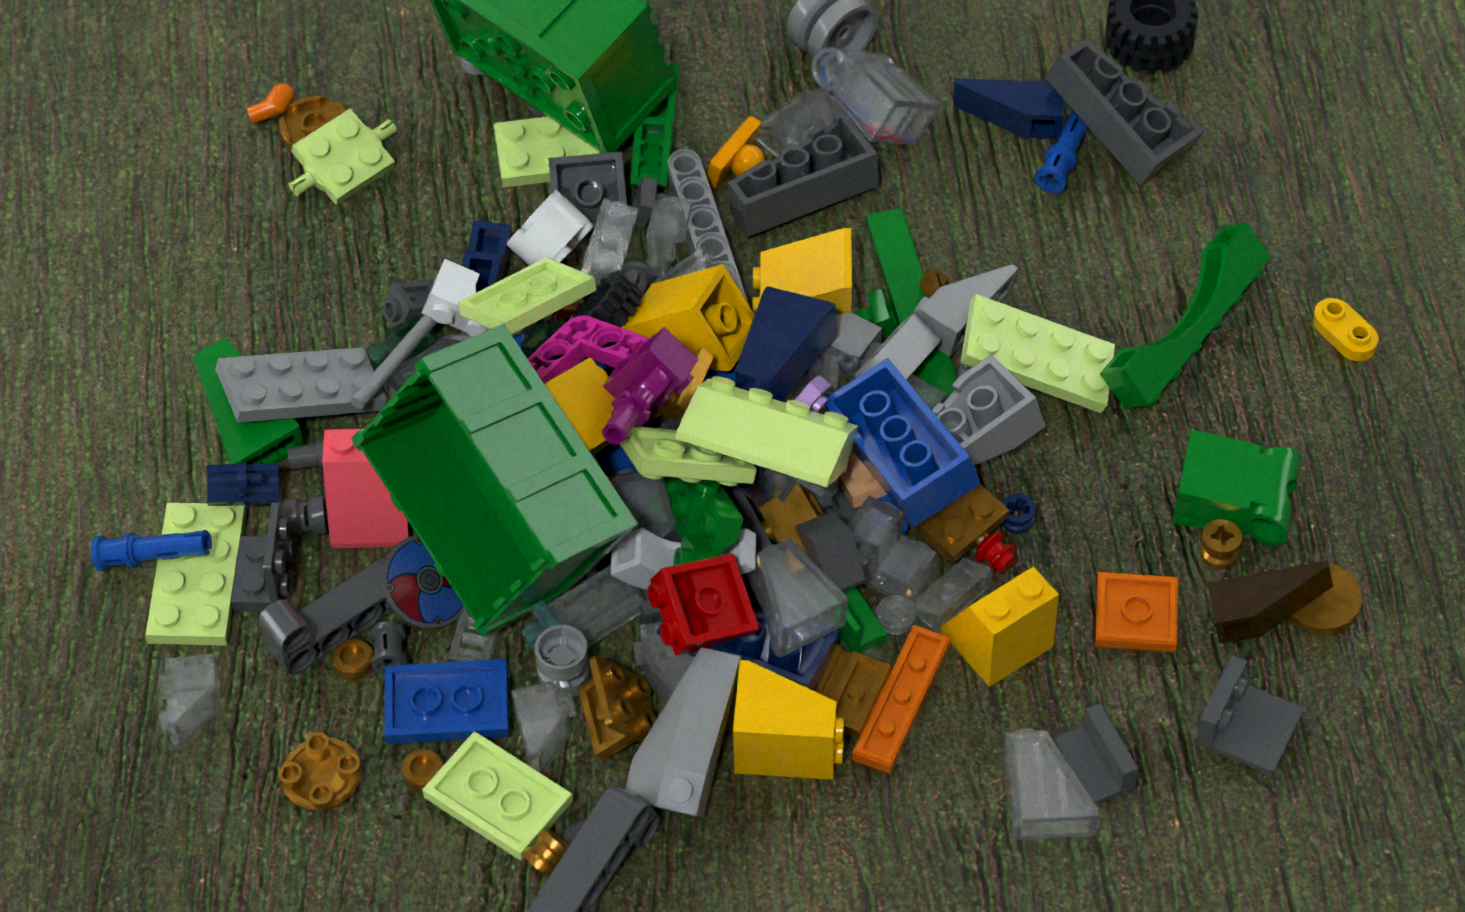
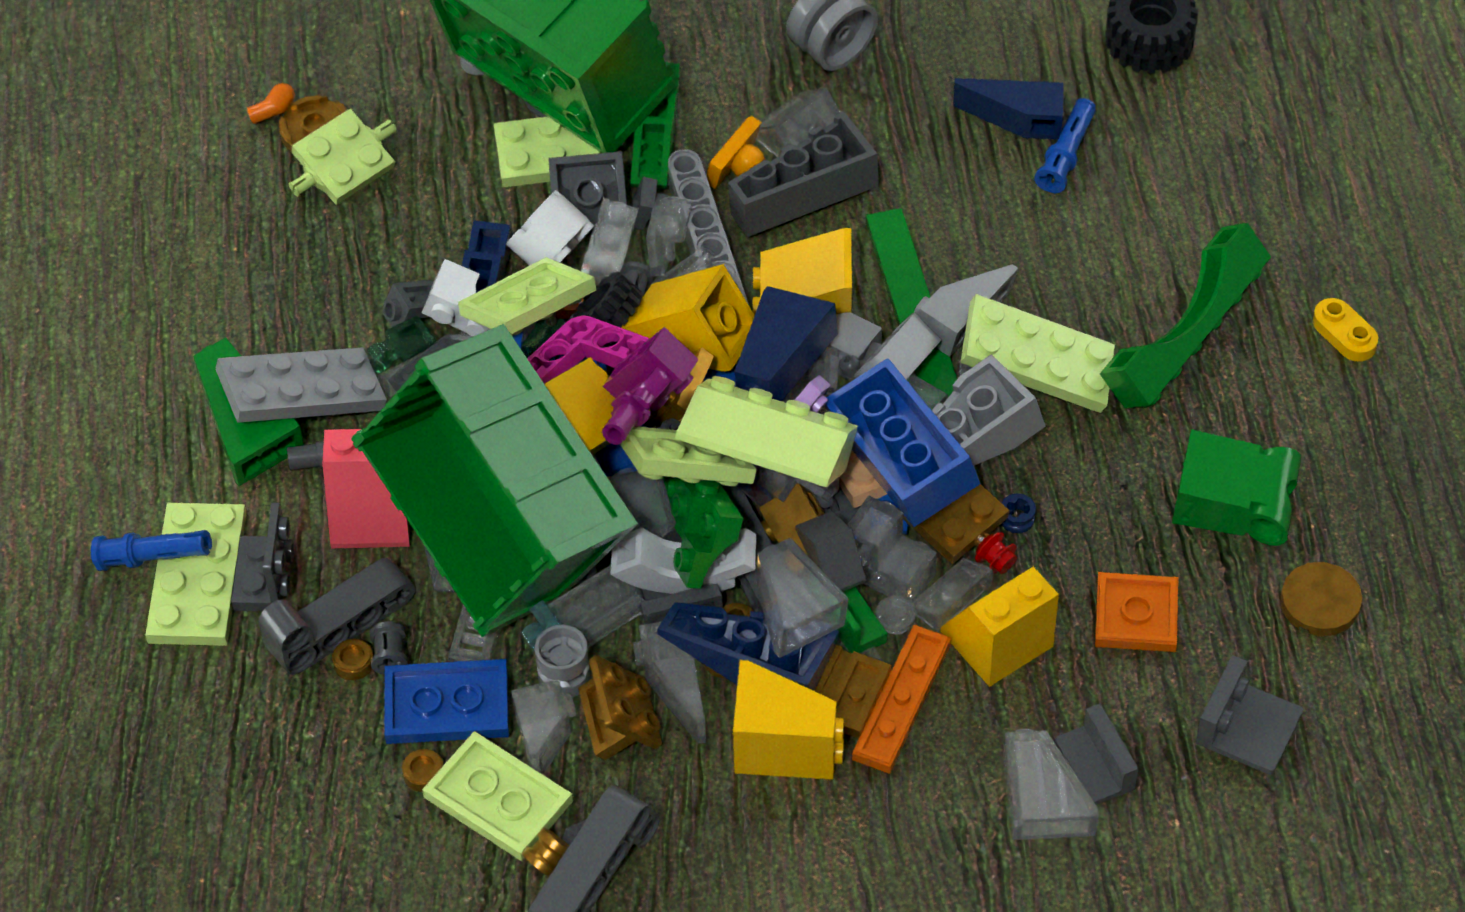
(191, 696): clear slope -> none
(242, 484): dark blue hips -> none
(298, 518): dark grey wheel -> none
(320, 772): pearl gold dish -> none
(392, 362): light grey bar -> none
(417, 588): shield -> none
(683, 746): light grey wedge -> none
(702, 604): red plate -> none
(875, 94): clear piece -> none
(880, 313): green tile -> none
(933, 281): pearl gold tile -> none
(1122, 112): dark grey wedge -> none
(1213, 551): pearl gold wheel -> none
(1258, 602): dark brown slope -> none

